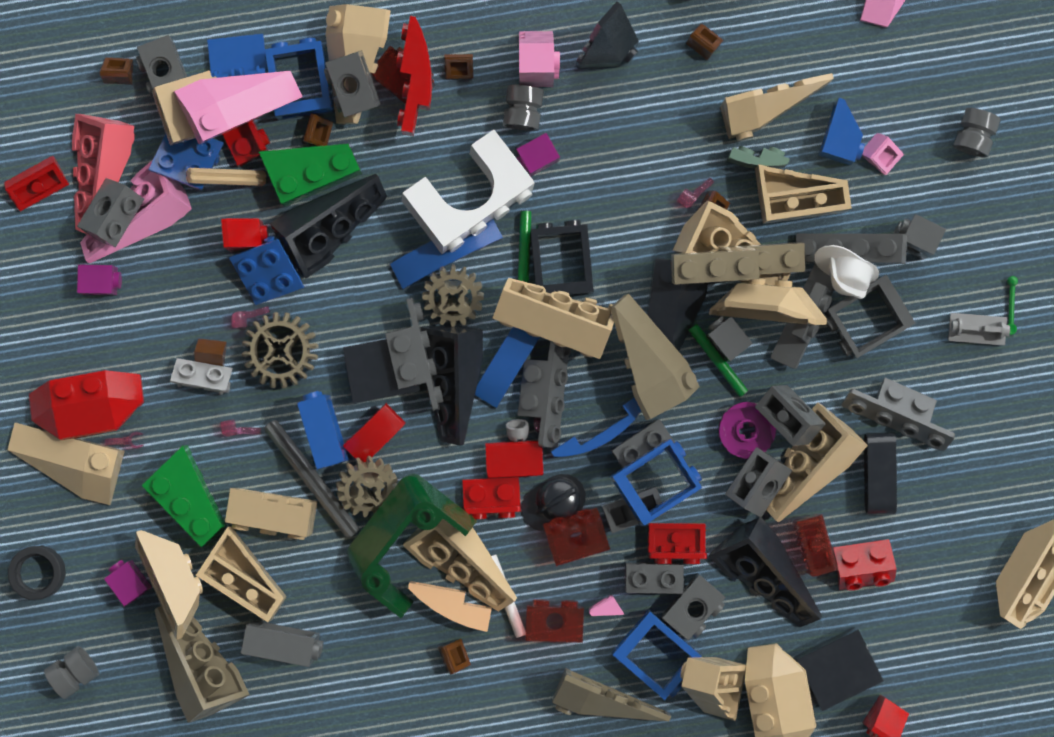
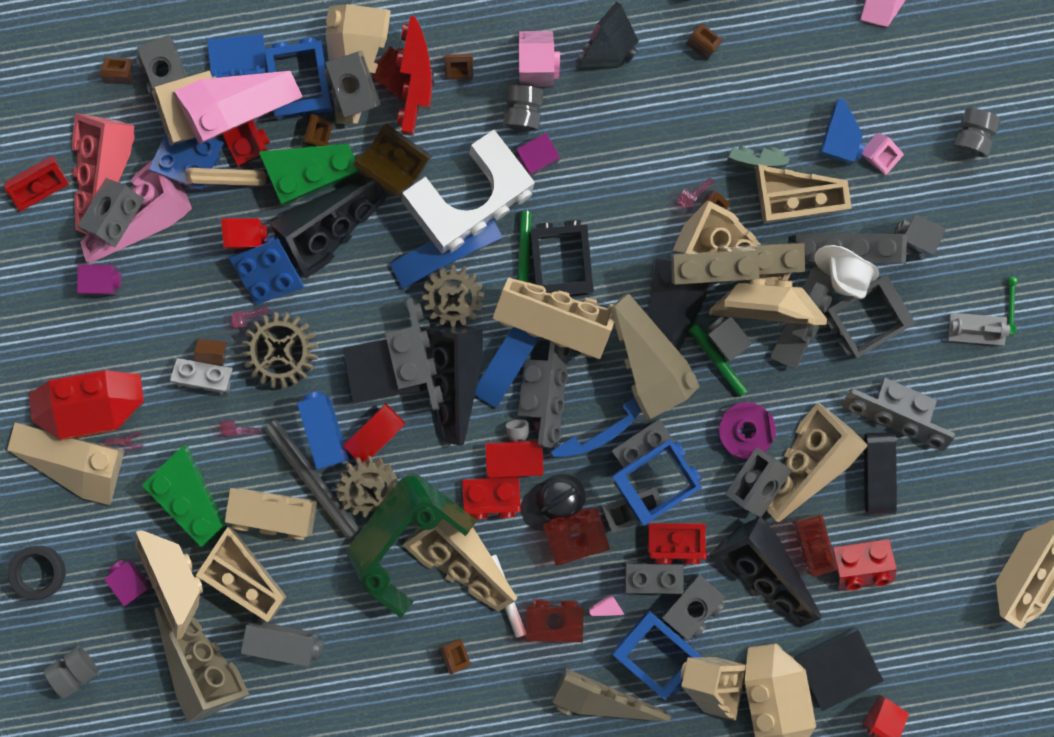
(393, 161): none -> dark brown bracket
(451, 605): light nougat slope -> none
(754, 110): tan wedge -> none
(790, 415): dark grey brick -> none

